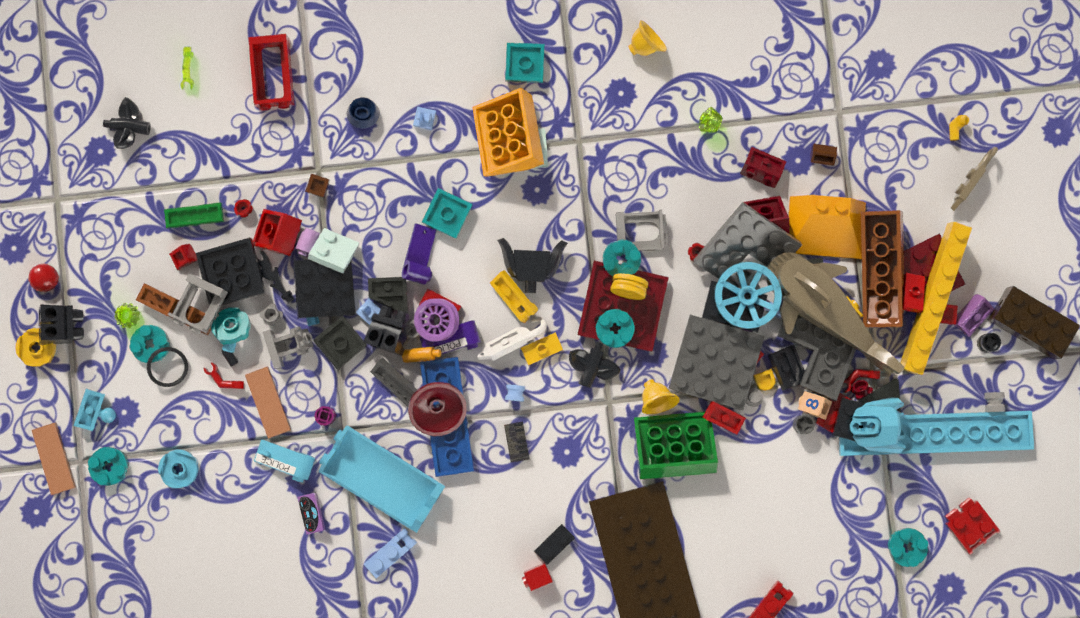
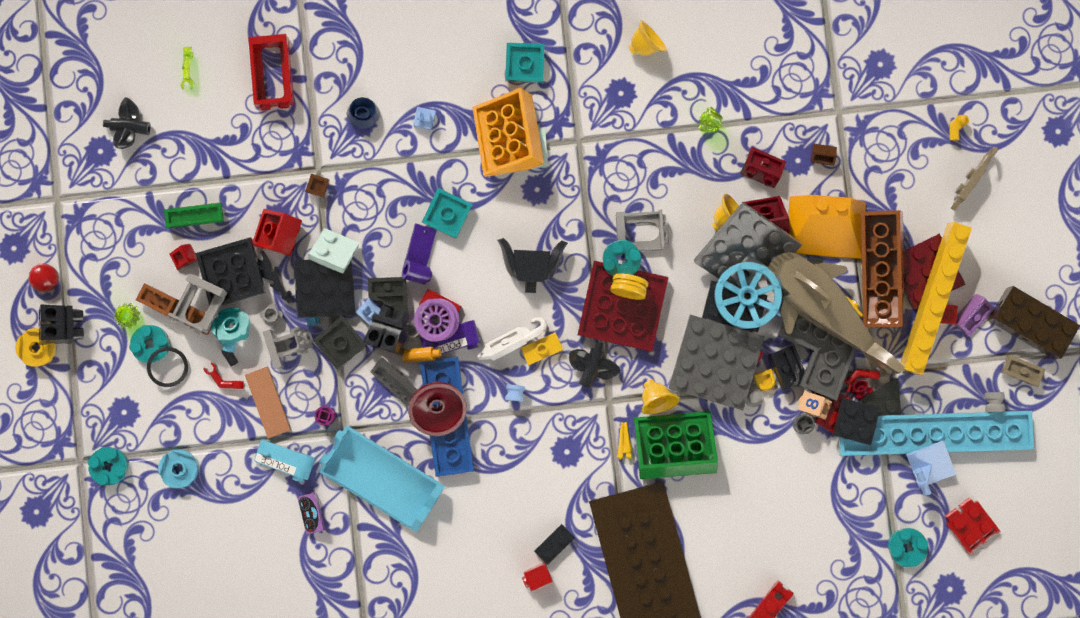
(53, 458): nougat piece -> none
(90, 410): medium azure plate -> none
(243, 203): red plate -> none
(307, 241): lavender brick -> none
(389, 553): light blue plate -> none
(513, 296): yellow plate -> none
(516, 441): clear smoke tile -> none
(621, 319): teal plate -> none
(624, 442): none -> yellow piece
(695, 247): red plate -> none
(724, 211): none -> yellow hat
(724, 417): red plate -> none
(880, 426): medium azure piece -> none
(913, 293): red plate -> none
(930, 465): none -> light blue plate
(992, 340): black wheel -> none
(1022, 370): none -> dark tan plate

